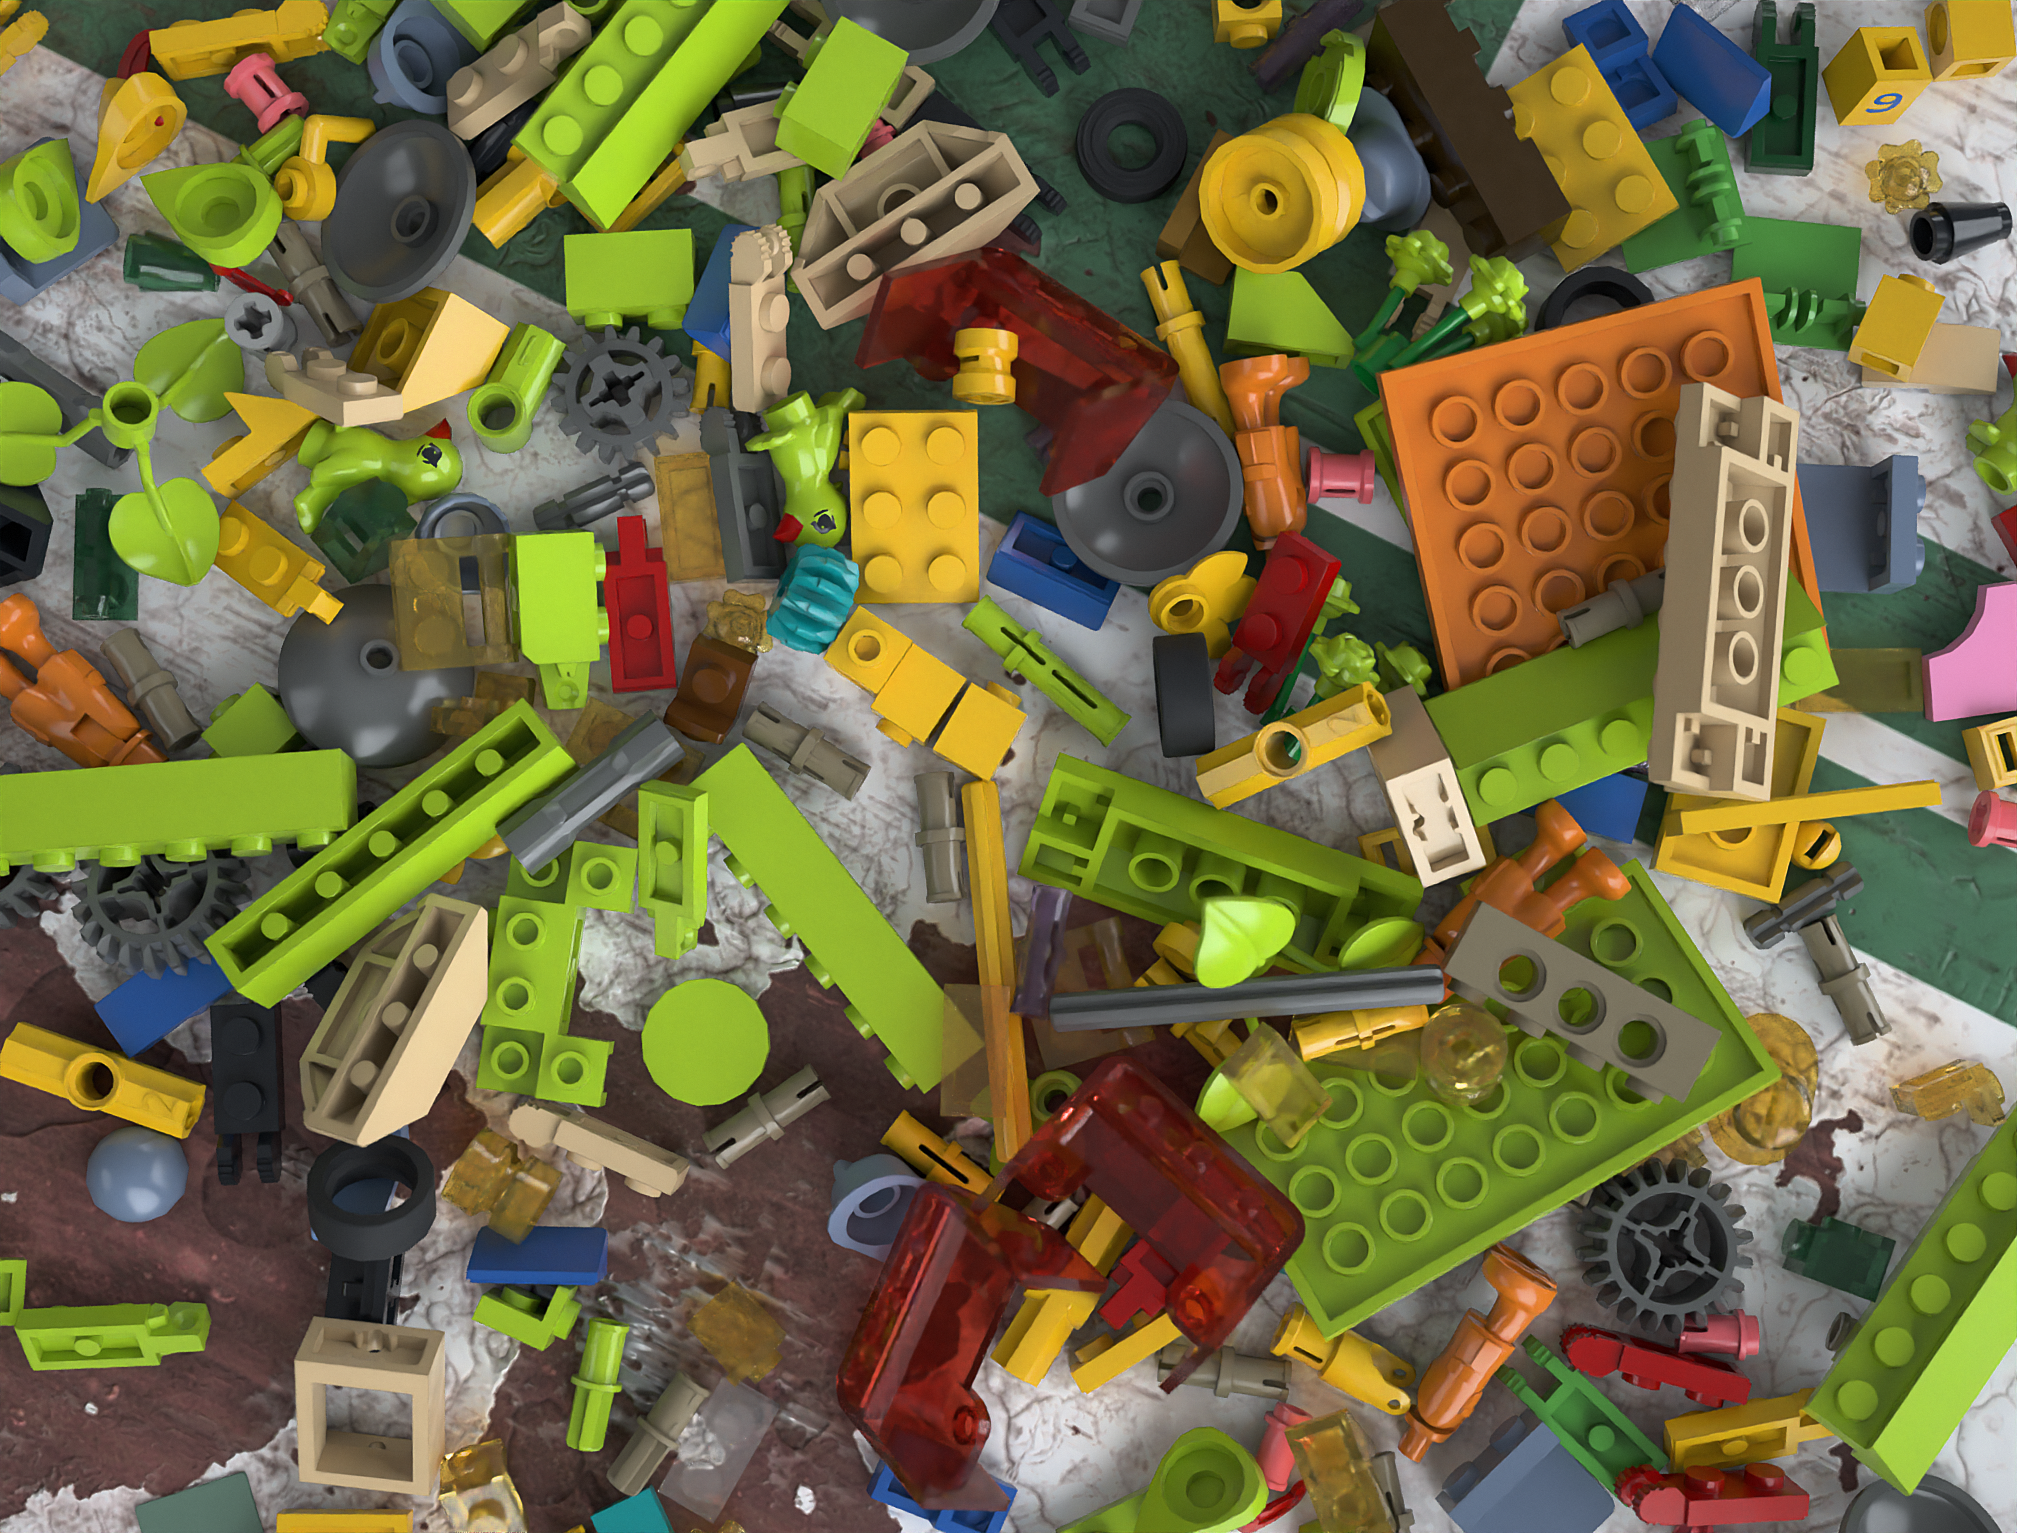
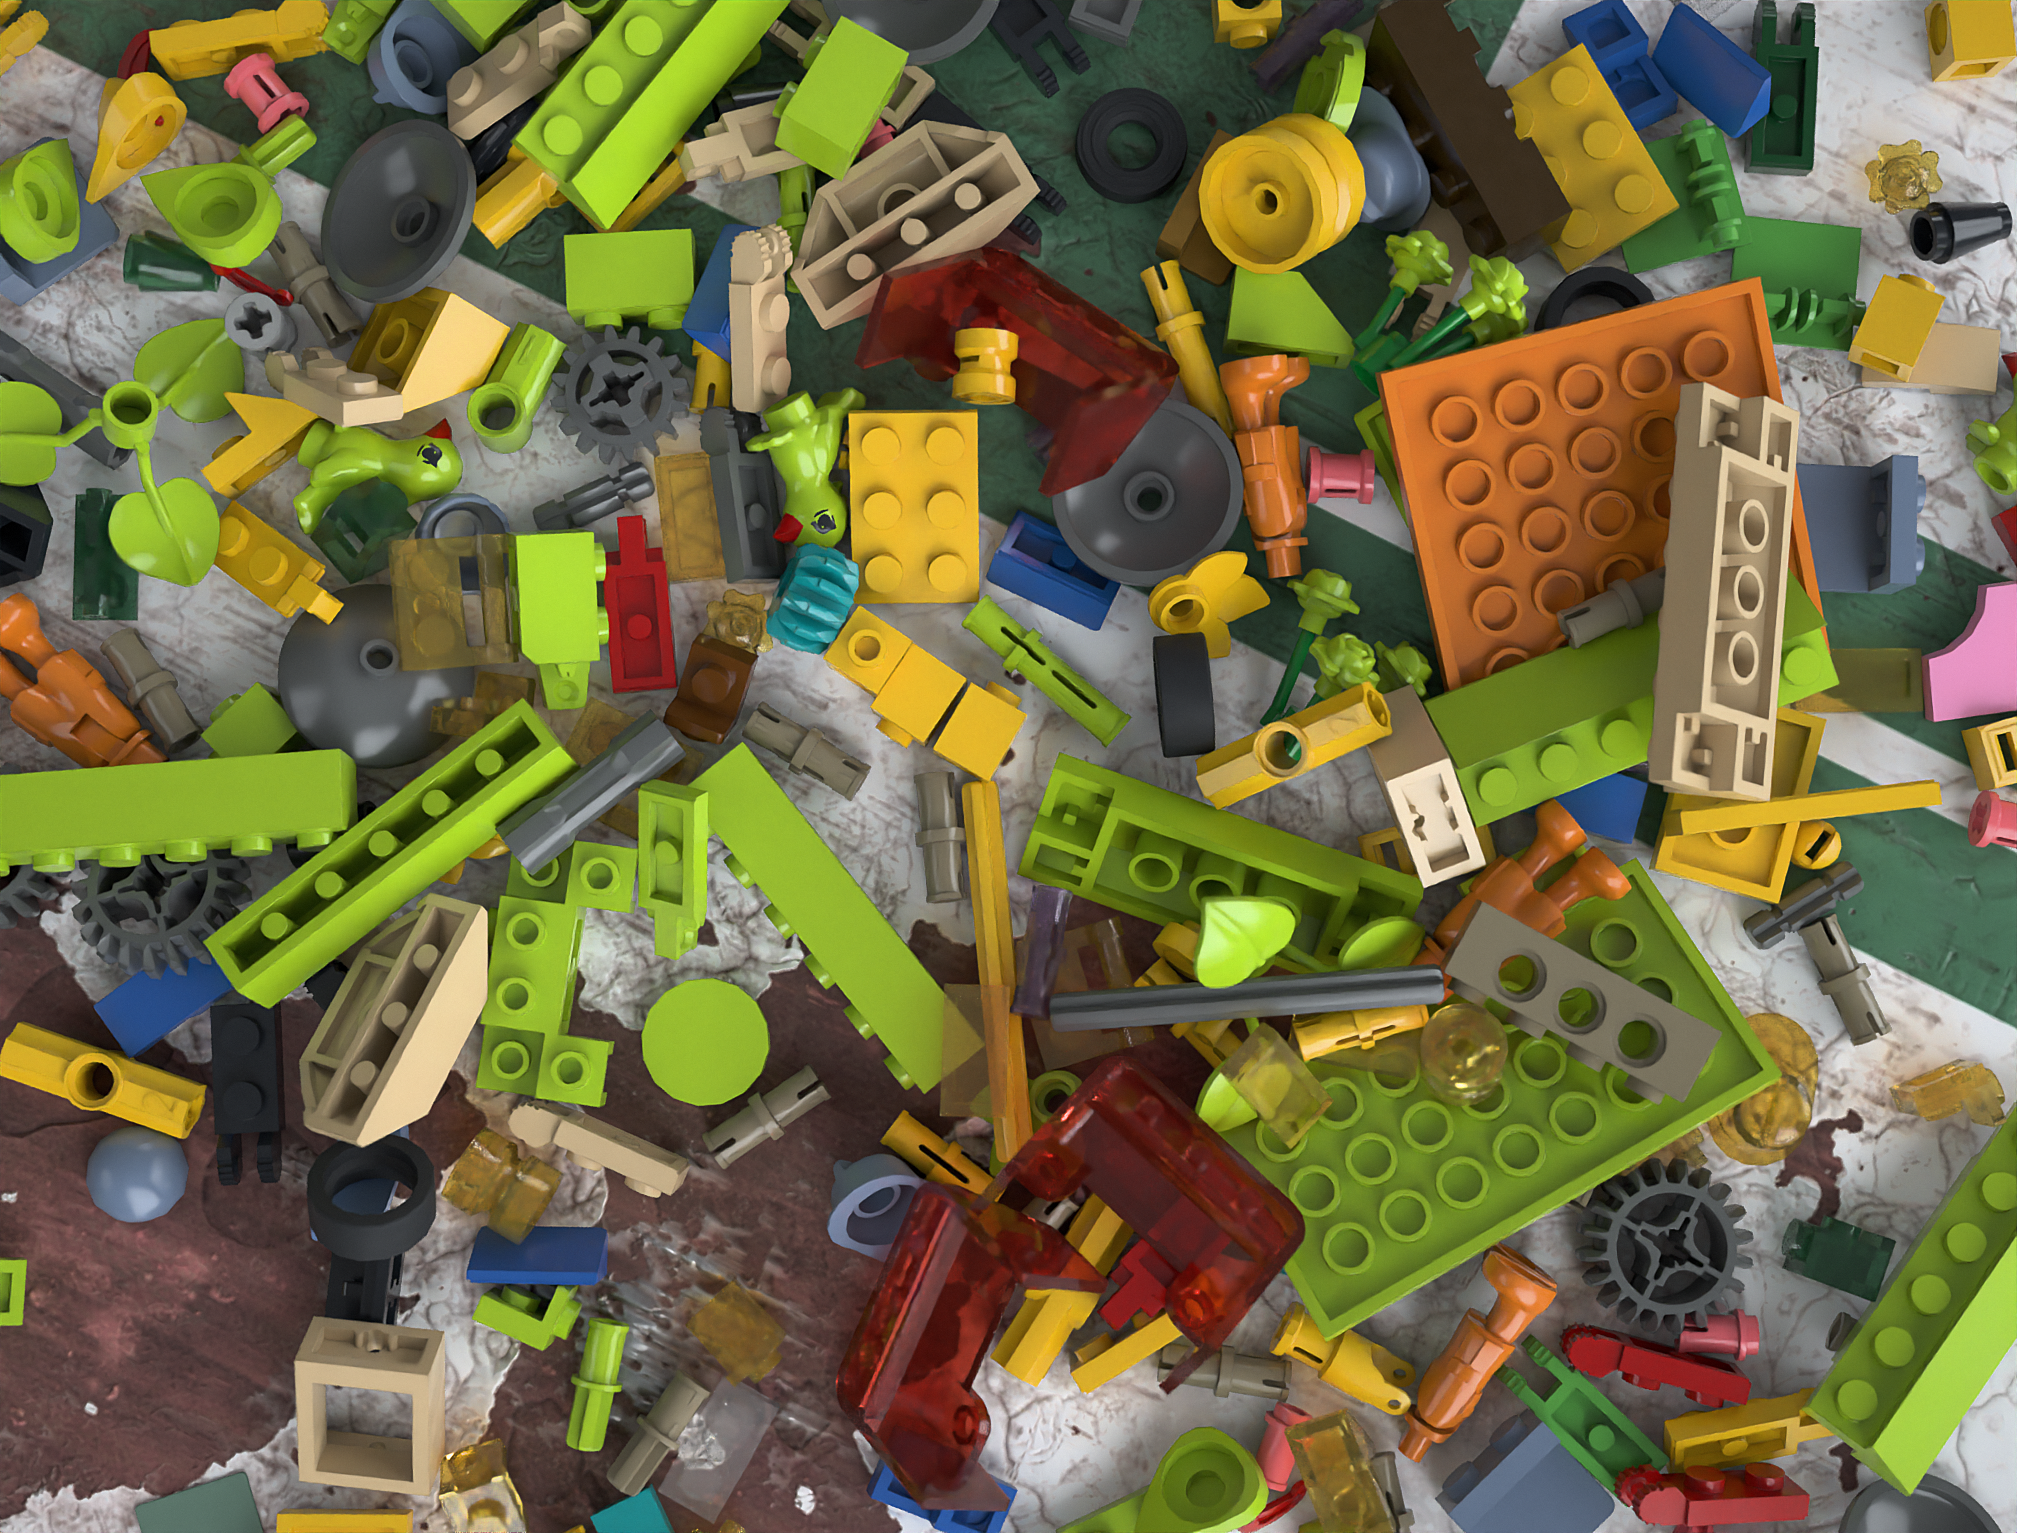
(110, 1334): lime hinge -> none
(307, 180): yellow plate -> none
(1278, 619): red hinge -> none
(1876, 75): yellow brick -> none

